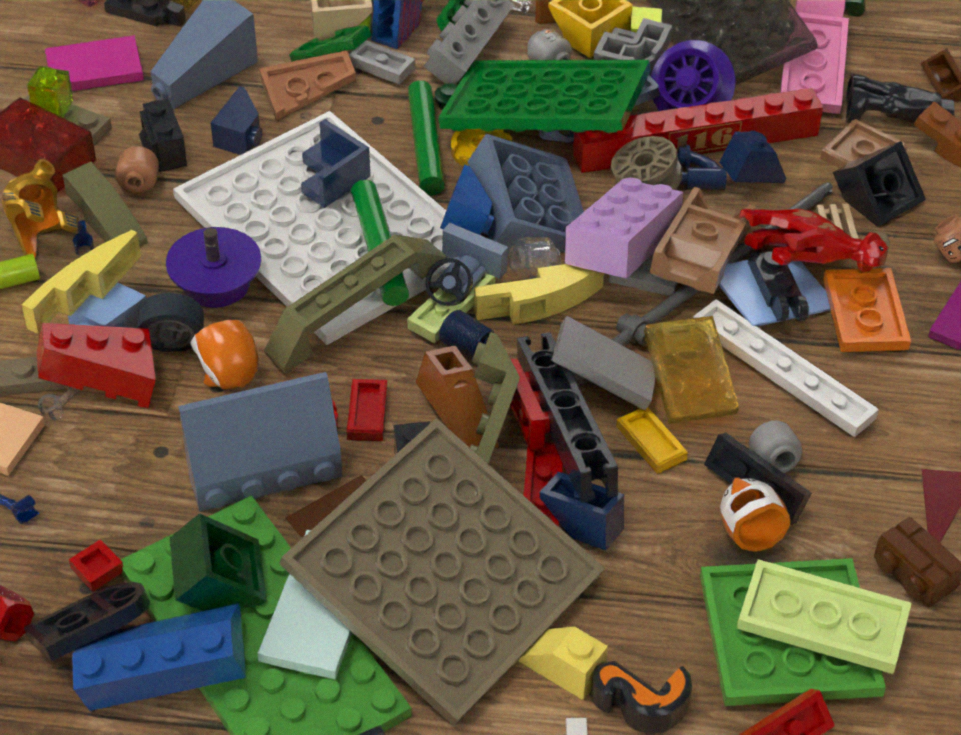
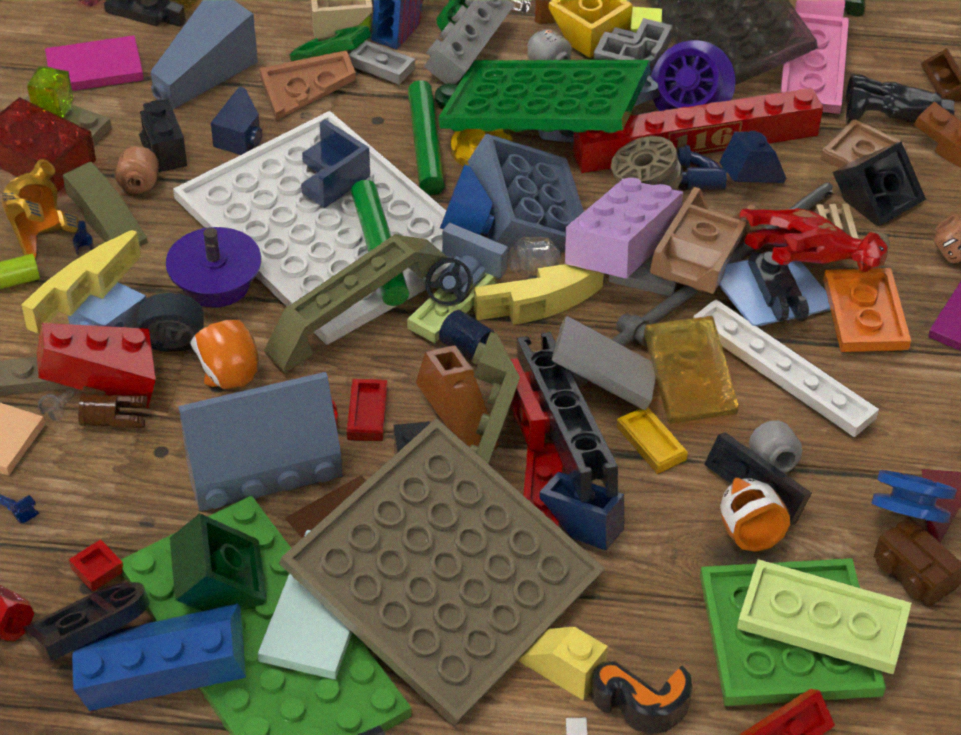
(105, 410): none -> reddish brown hinge
(914, 496): none -> blue wheel

